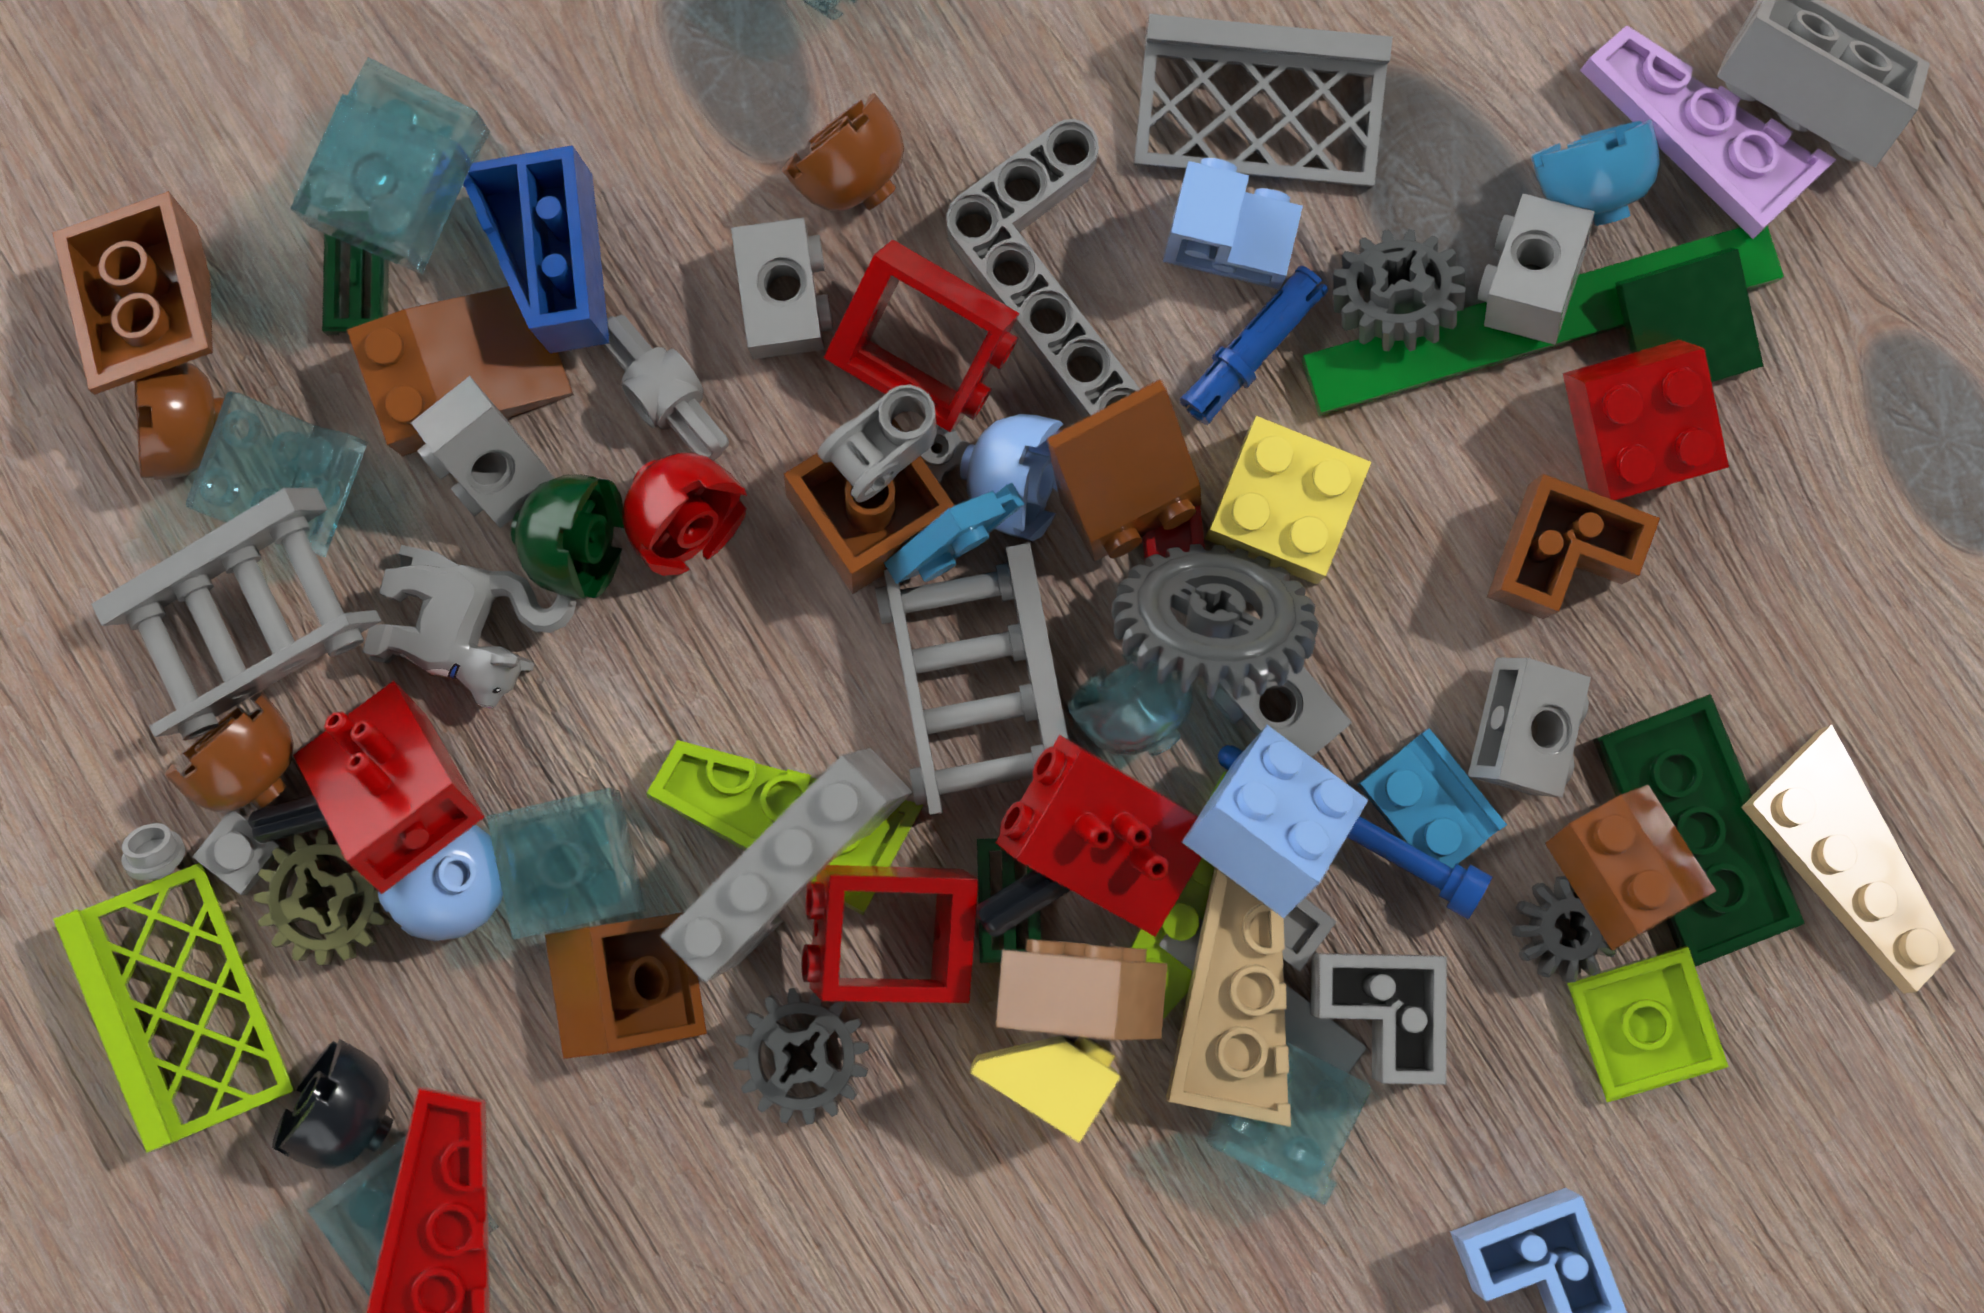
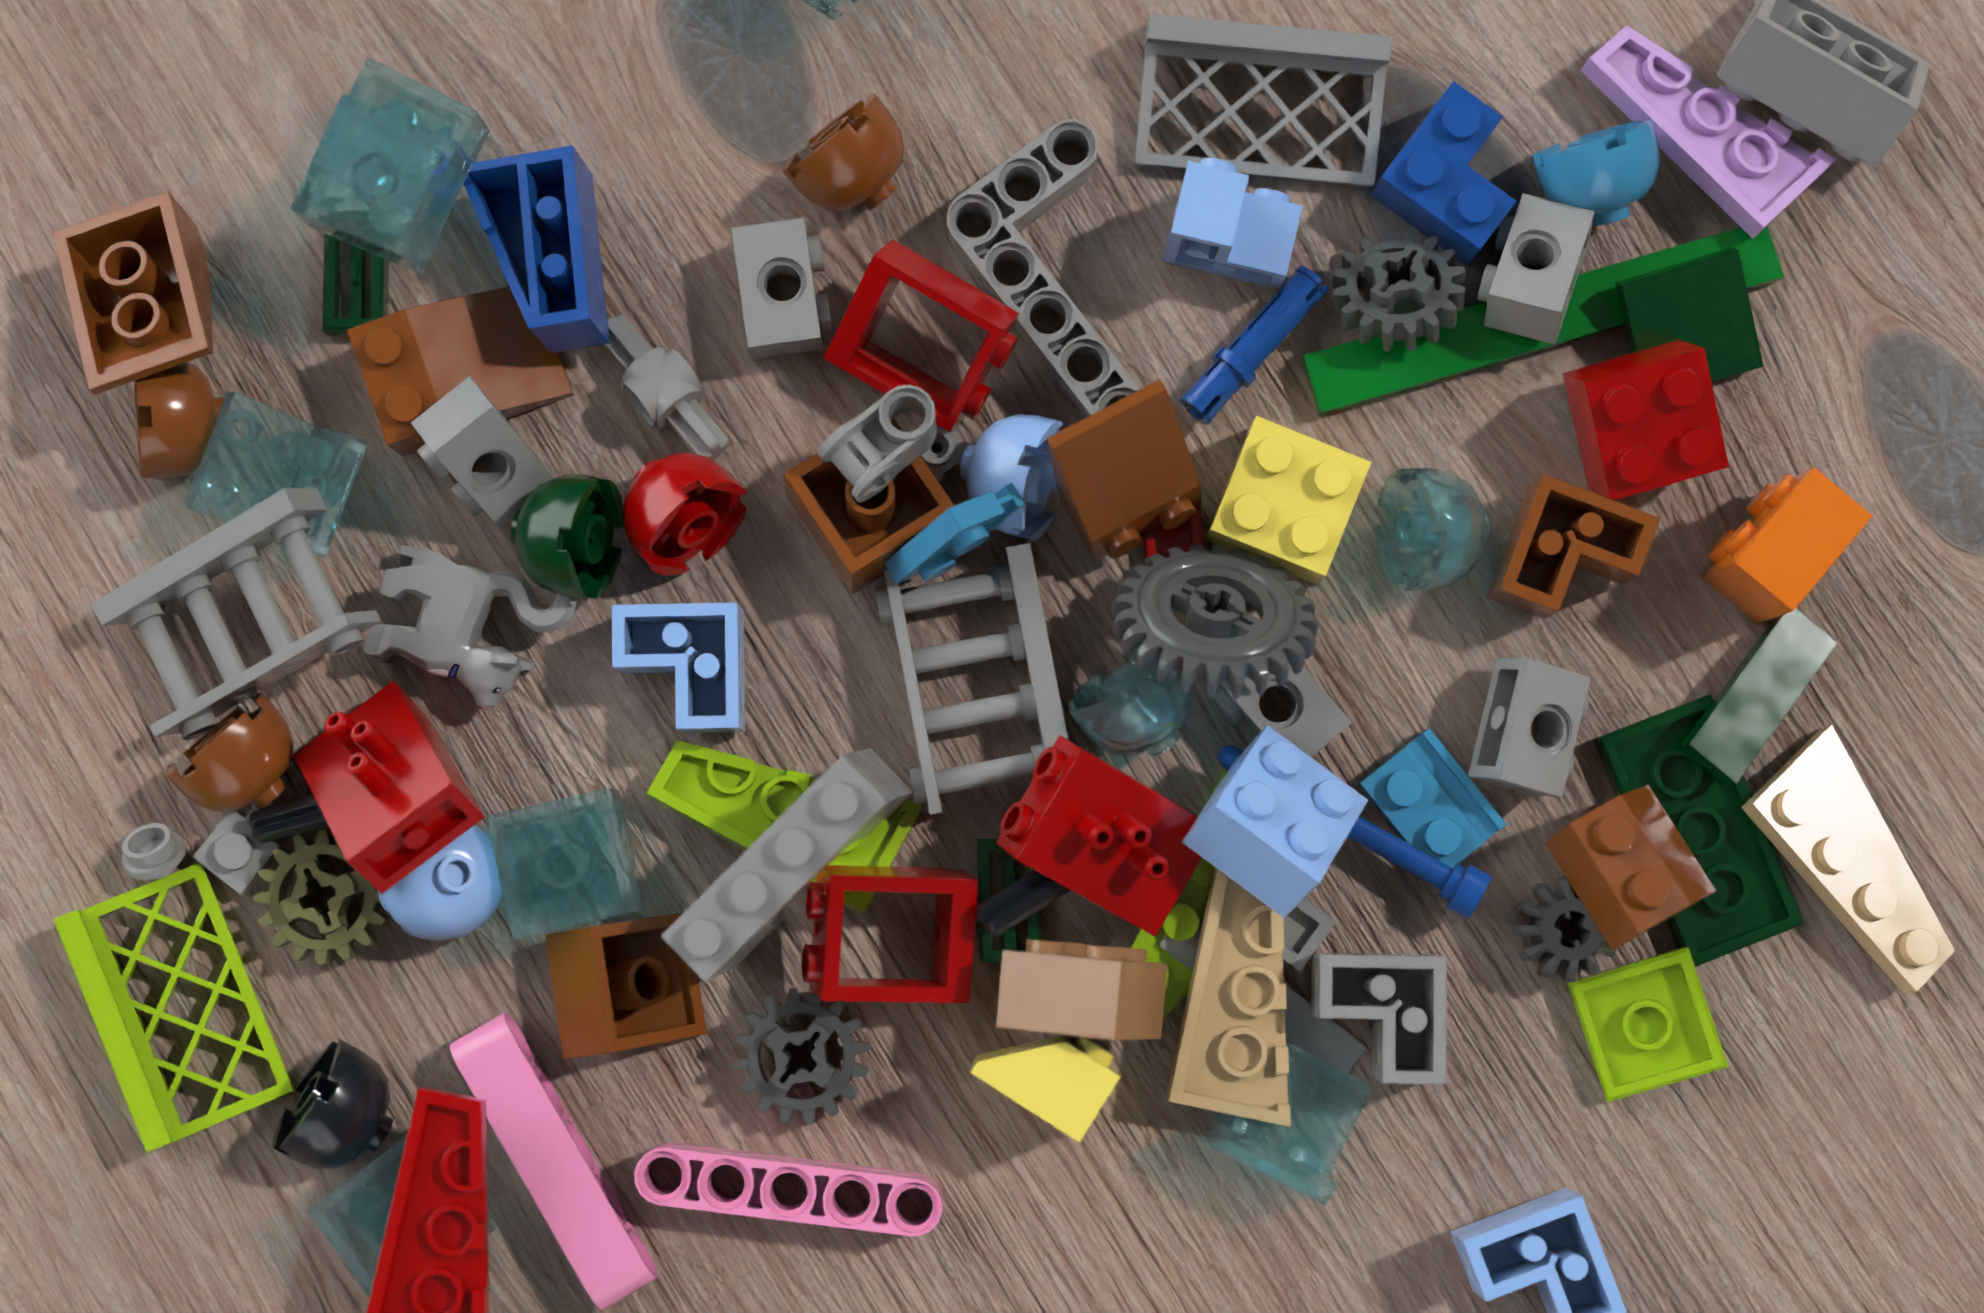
(554, 1161): none -> bright pink beam
(699, 645): none -> light blue brick
(760, 1200): none -> bright pink beam
(1431, 529): none -> clear light blue cylinder
(1432, 179): none -> blue brick
(1758, 696): none -> tile
(1785, 545): none -> orange brick

